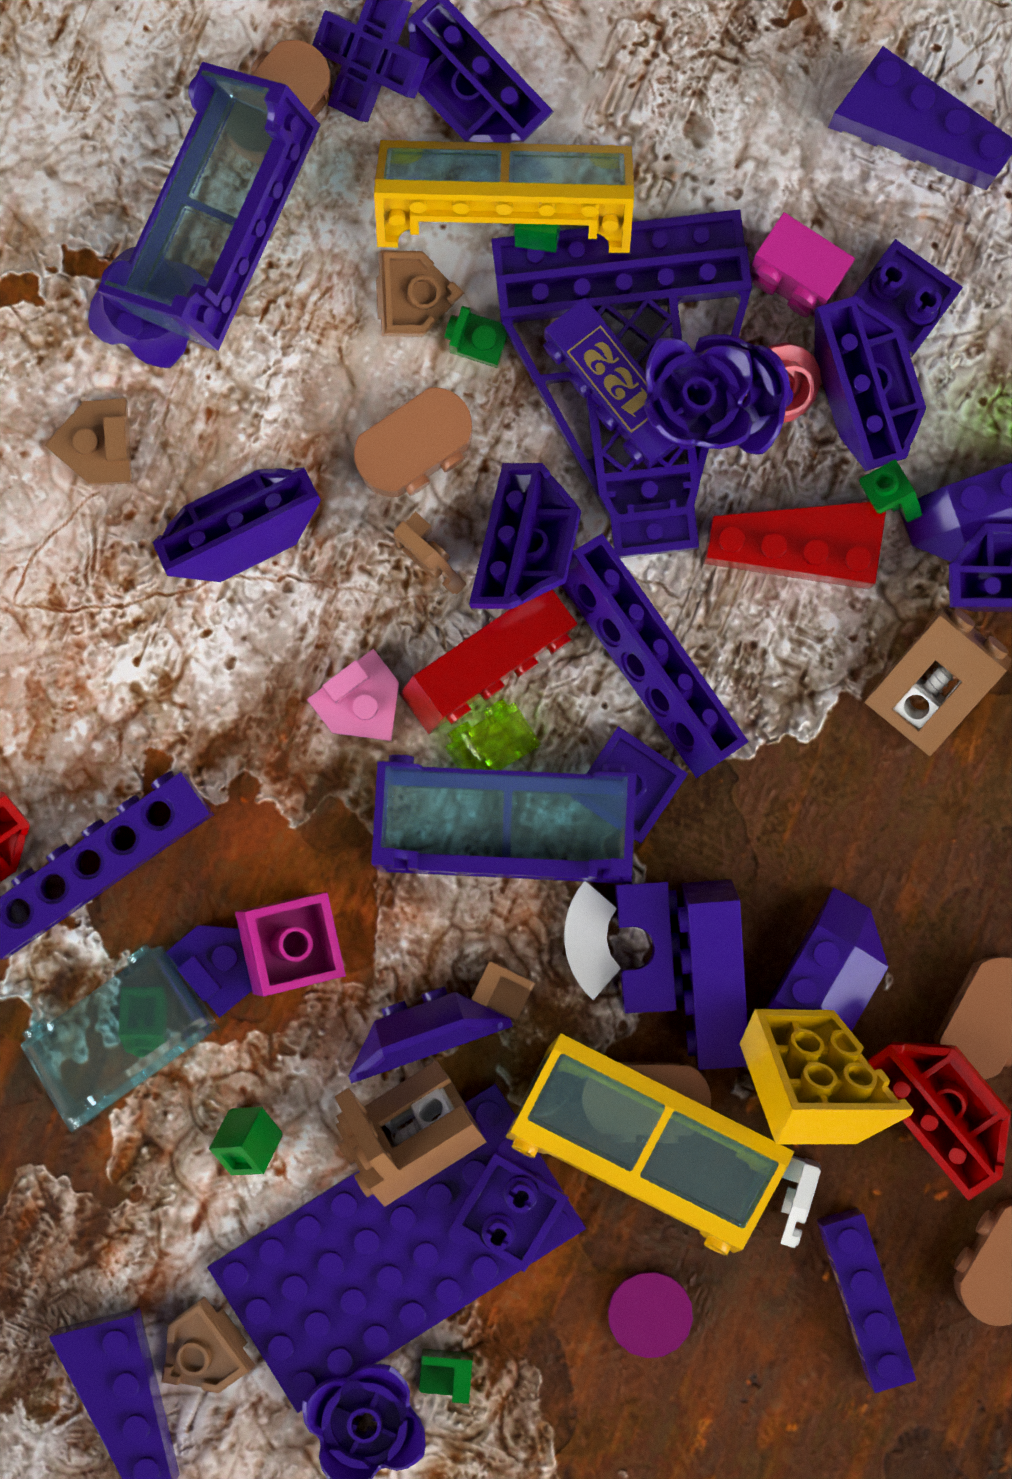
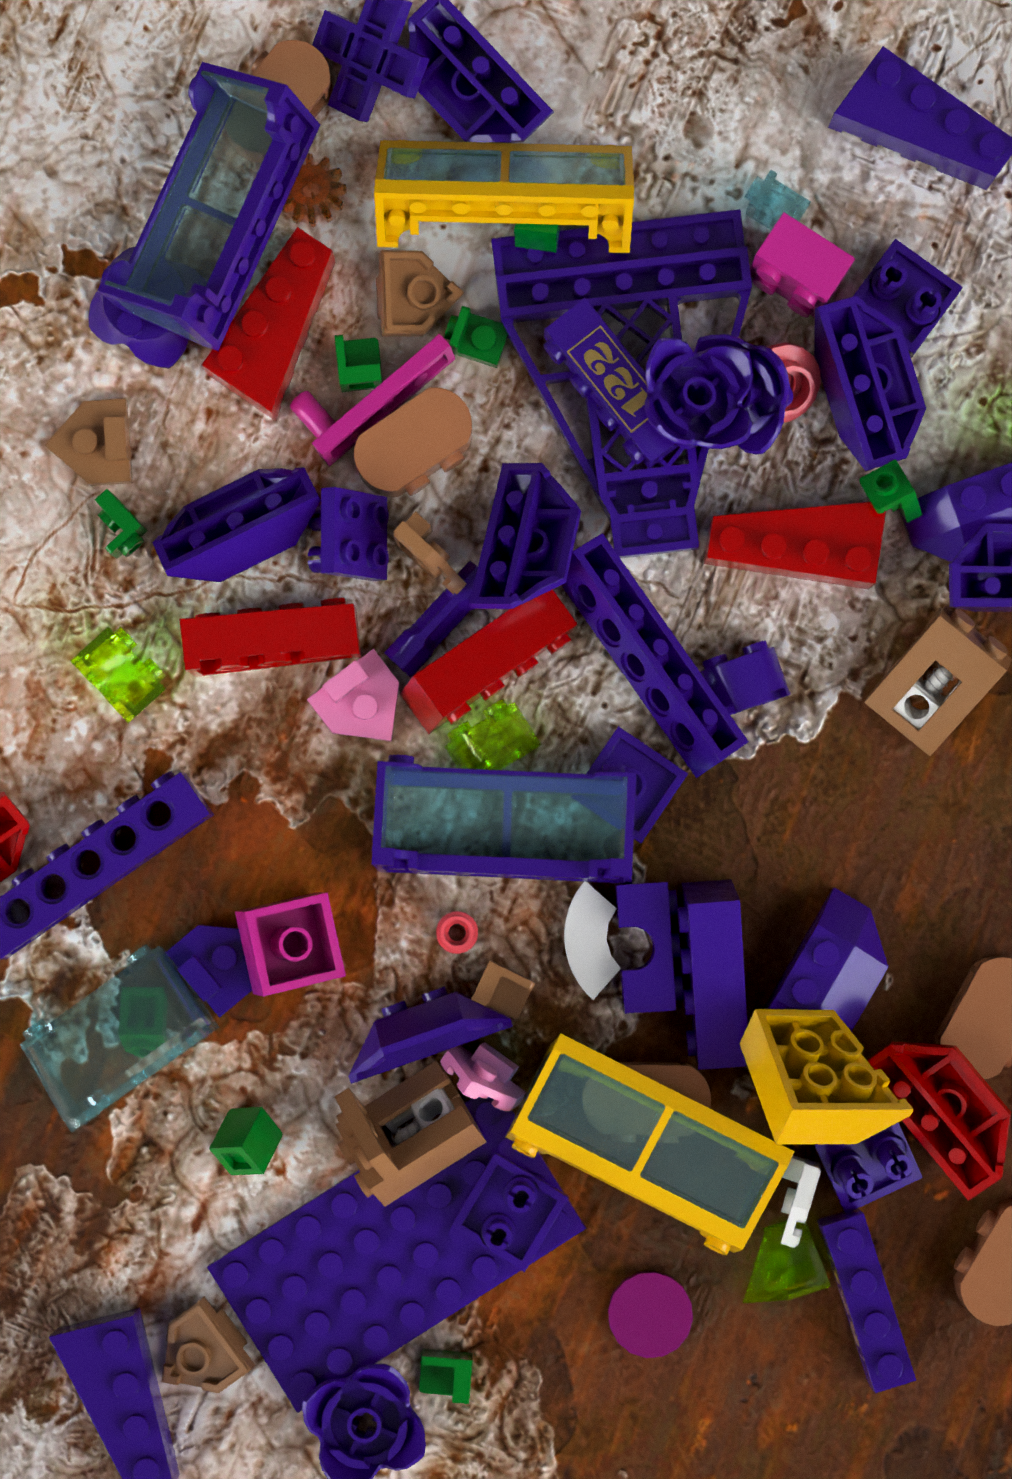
(117, 516): none -> green bracket
(120, 673): none -> clear neon green cylinder
(270, 638): none -> red wedge
(273, 325): none -> red wedge
(317, 204): none -> clear orange gear
(339, 436): none -> dark pink piece
(351, 535): none -> dark purple plate
(358, 363): none -> green panel
(433, 626): none -> dark purple axle
(447, 942): none -> coral plate
(484, 1075): none -> bright pink plate
(746, 679): none -> dark purple cylinder
(772, 198): none -> clear light blue bracket
(784, 1270): none -> clear neon green slope
(869, 1168): none -> dark purple plate

